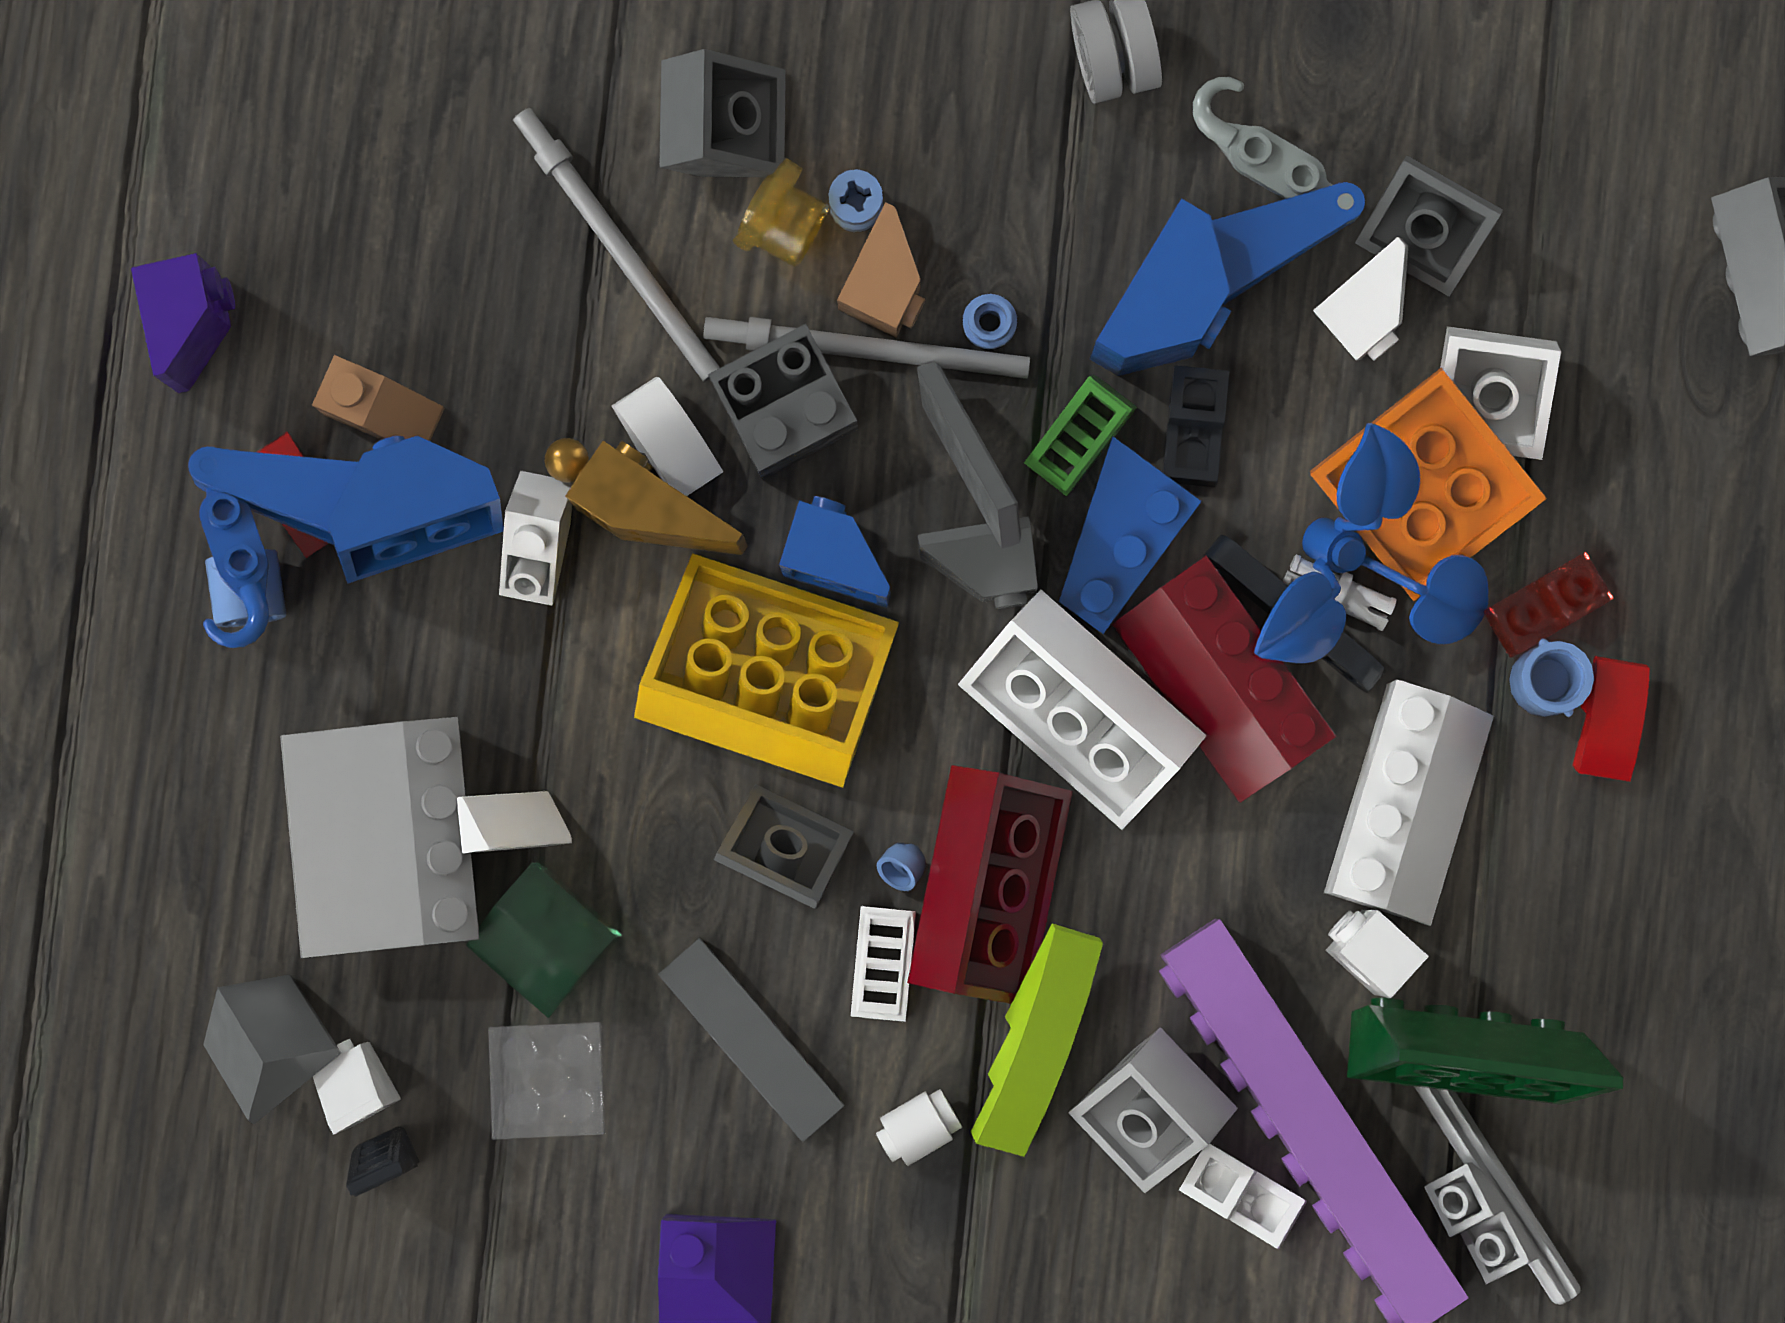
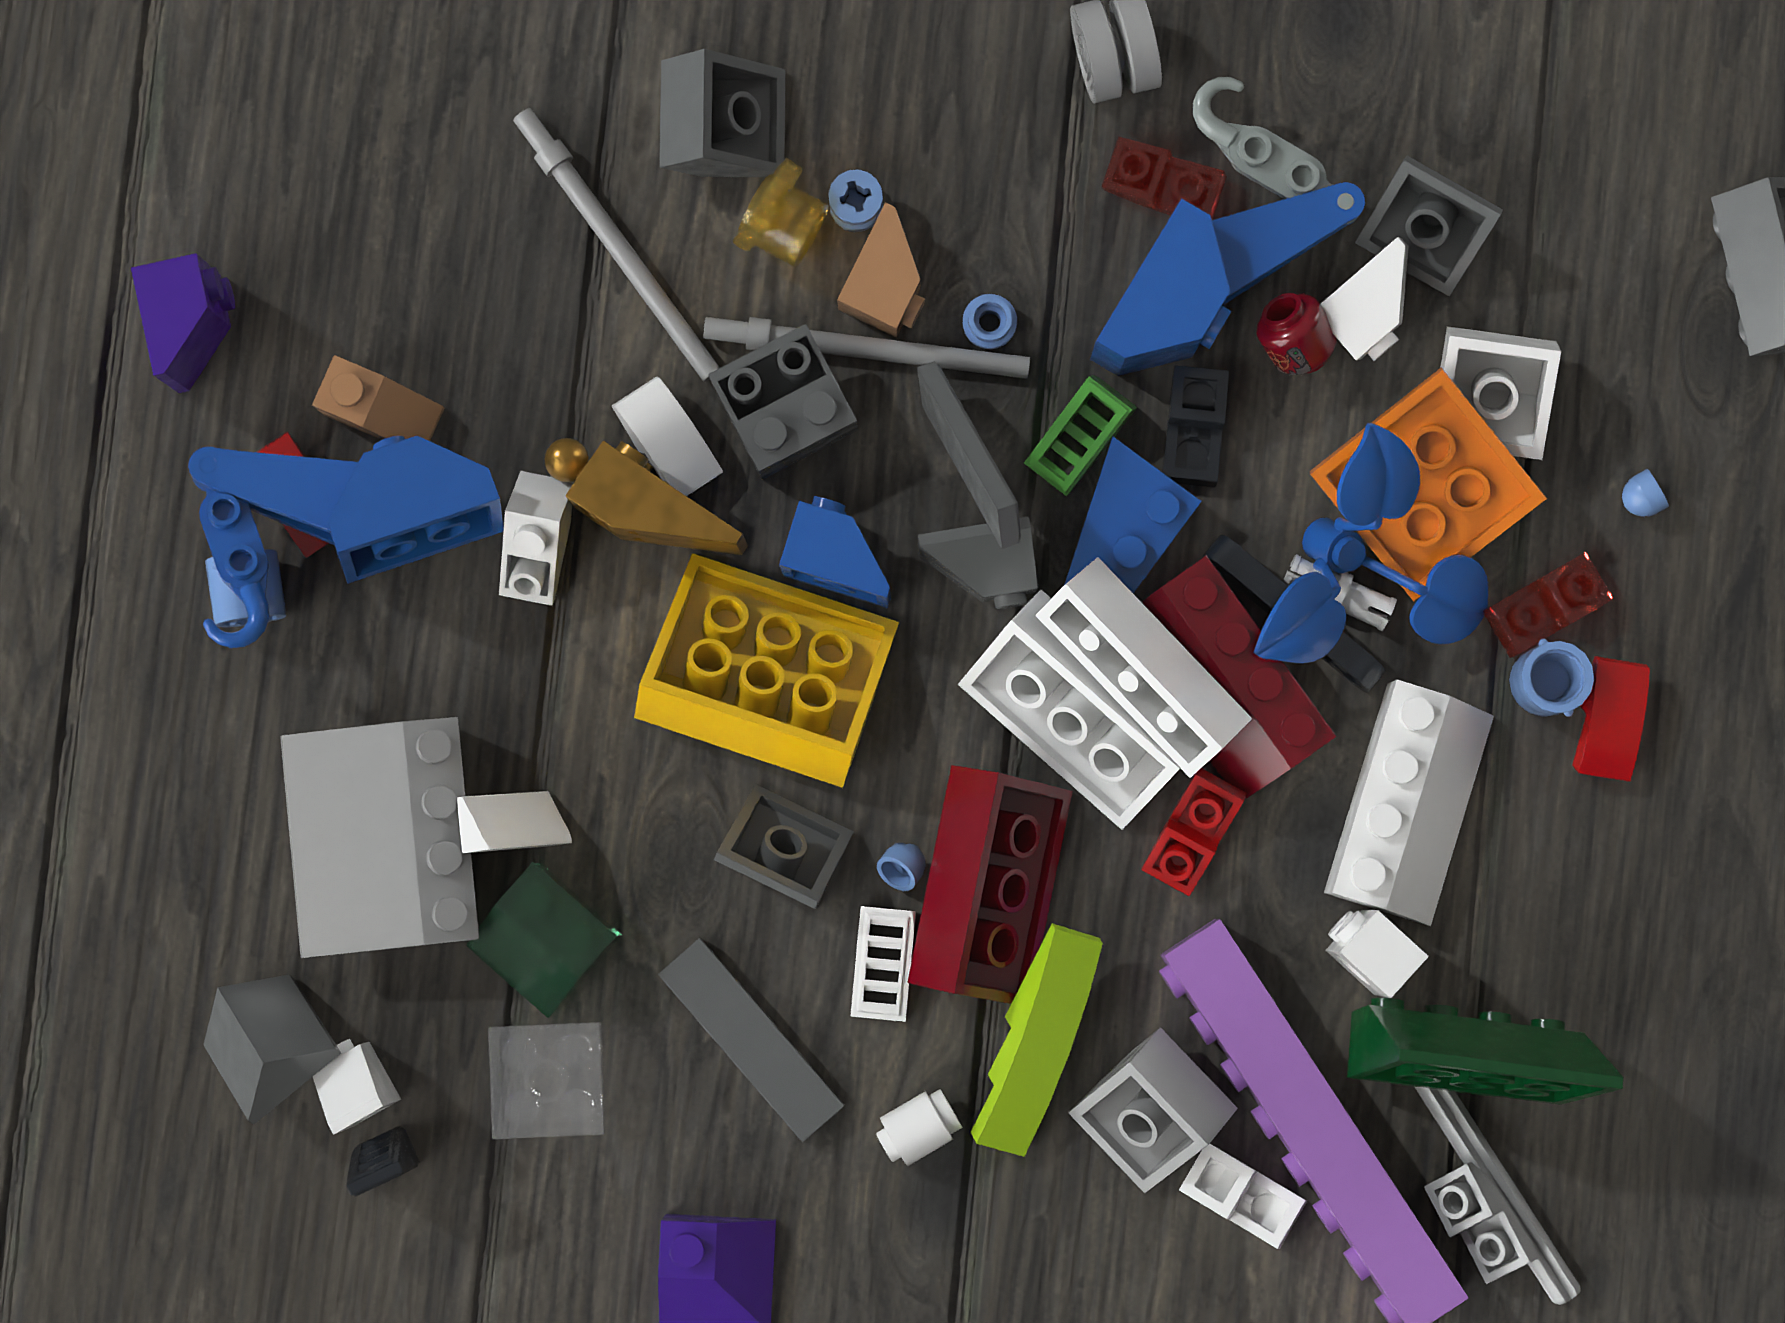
(1143, 667): none -> white brick
(1159, 180): none -> clear red slope
(1194, 831): none -> red slope
(1296, 333): none -> dark red head
(1643, 495): none -> medium blue hinge

